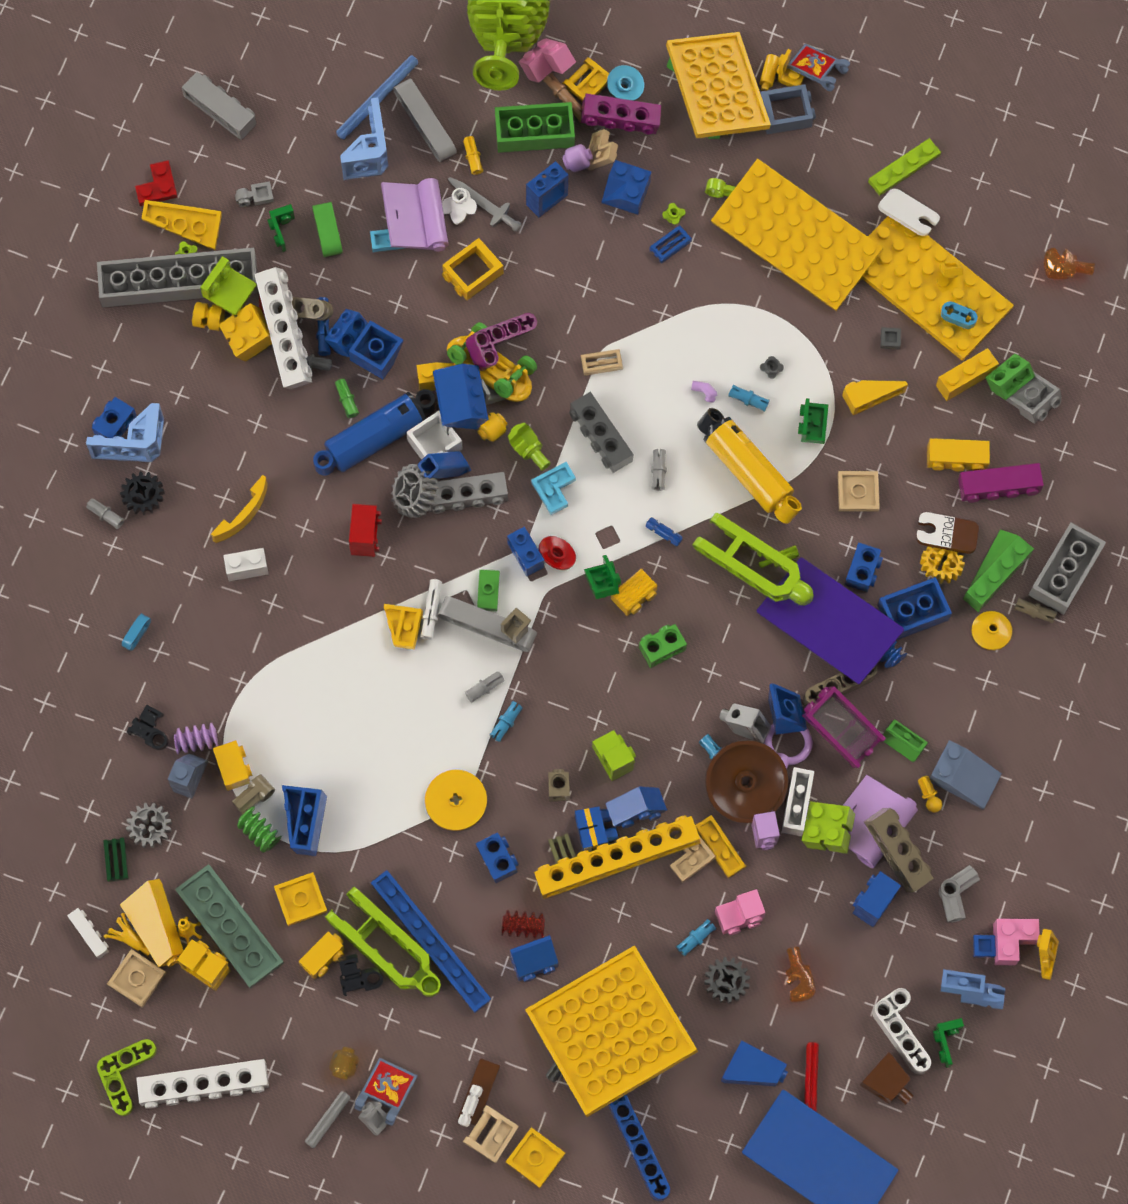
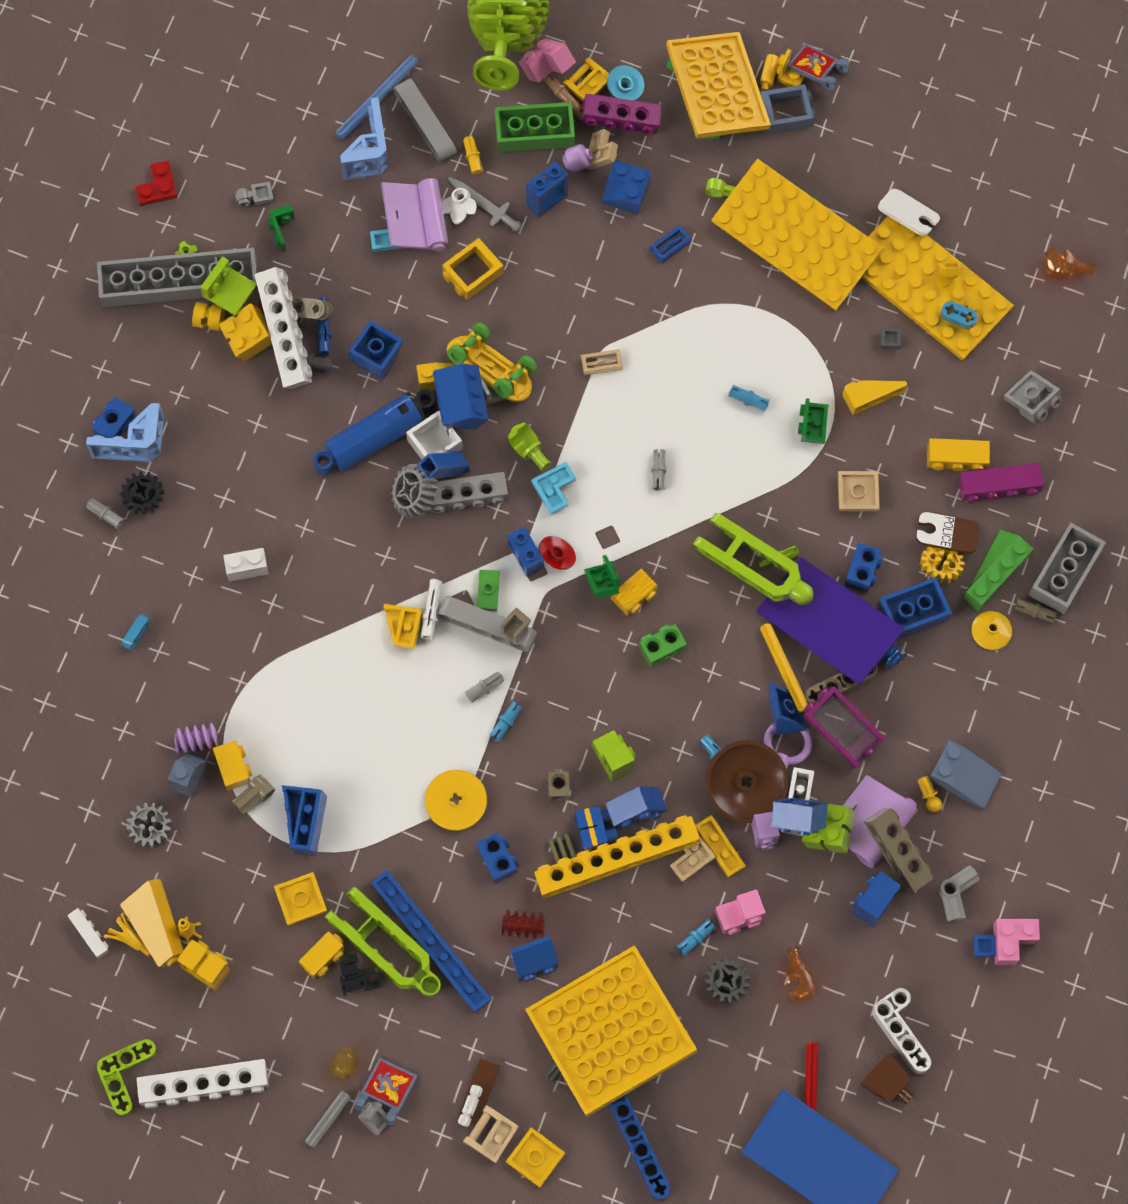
(114, 842): dark green tile -> none
(136, 978): tan plate -> none
(146, 725): black piece -> none
(188, 222): yellow wing -> none
(219, 105): light grey brick -> none
(226, 530): yellow slope -> none
(229, 926): sand green plate -> none
(257, 831): bright green piece -> none
(327, 229): bright green beam -> none
(346, 332): blue brick -> none
(346, 398): bright green axle -> none
(364, 530): red container -> none
(493, 428): yellow head -> none
(502, 334): magenta beam -> none
(588, 405): dark grey brick -> none
(664, 531): blue axle -> none
(674, 219): lime plate -> none
(706, 388): lavender arm -> none
(746, 722): light grey torso -> none
(749, 465): yellow piece -> none
(754, 1067): blue slope -> none
(771, 361): dark grey plate -> none
(784, 667): none -> yellow axle
(799, 815): none -> slope
(904, 167): lime plate -> none
(904, 740): bright green slope -> none
(951, 1028): green bracket -> none
(966, 374): yellow brick -> none
(973, 989): medium blue plate -> none
(1010, 376): bright green brick -> none
(1047, 950): yellow wing -> none

